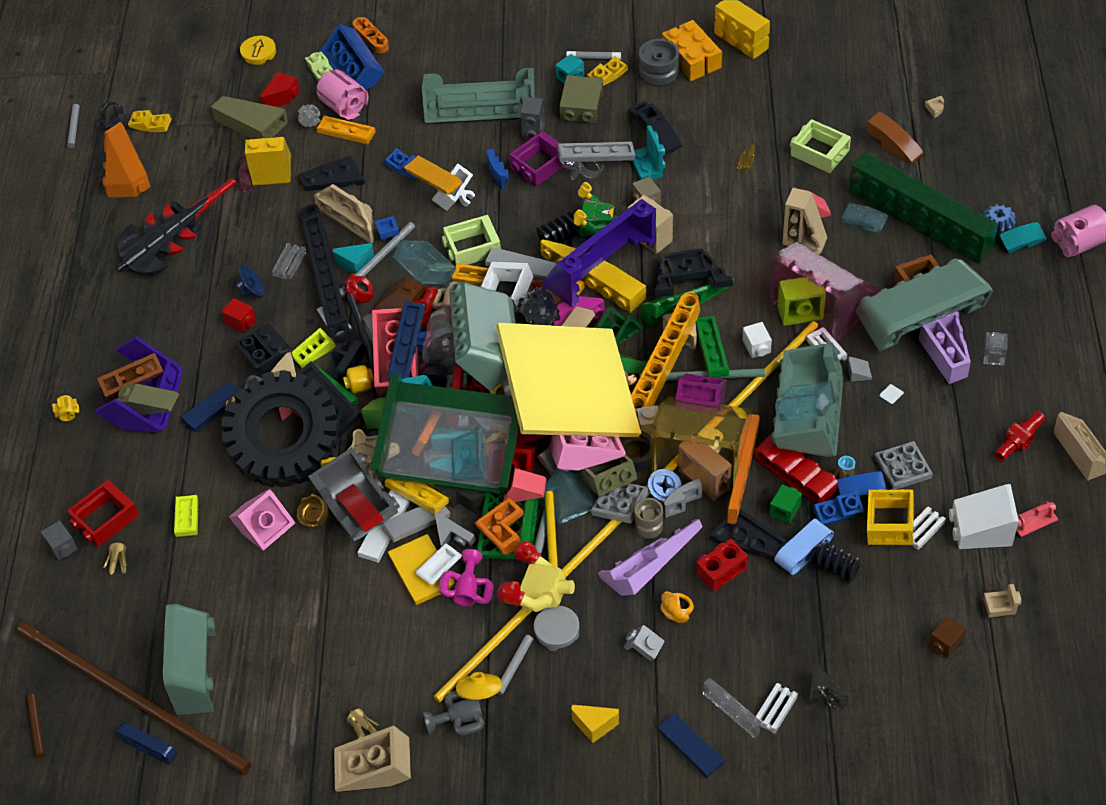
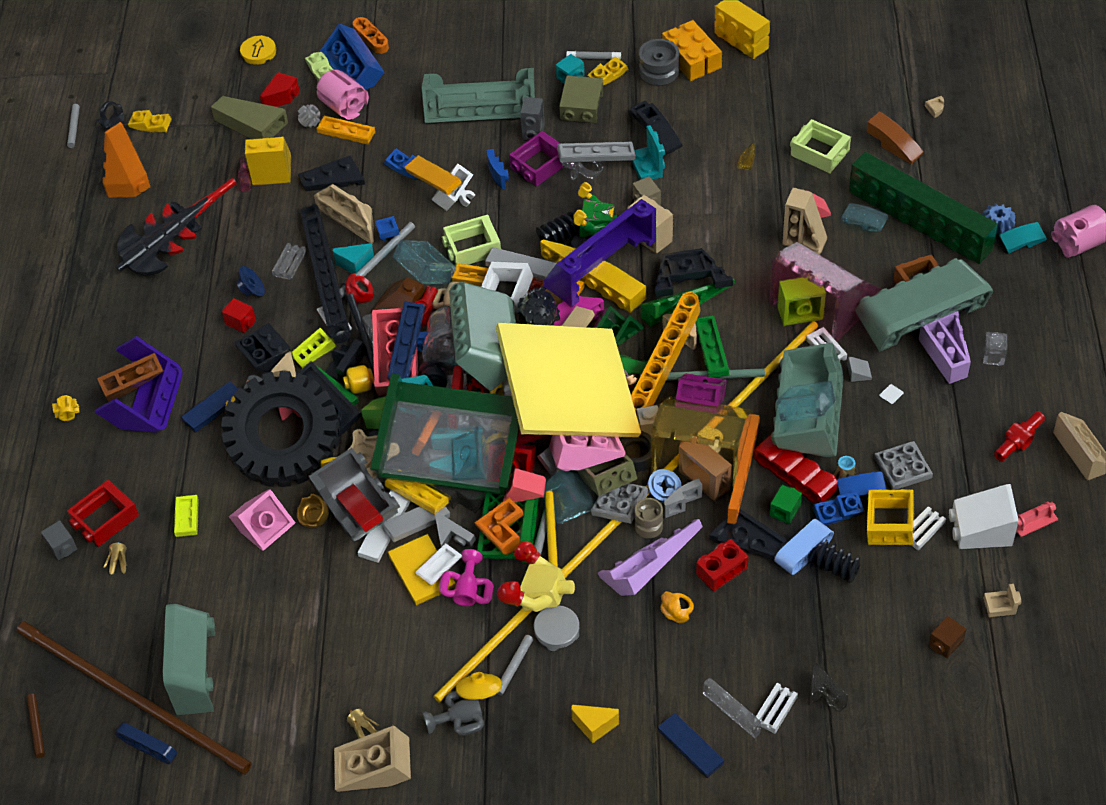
(147, 399): olive slope -> none
(644, 642): light grey bracket -> none
(757, 340): white brick -> none

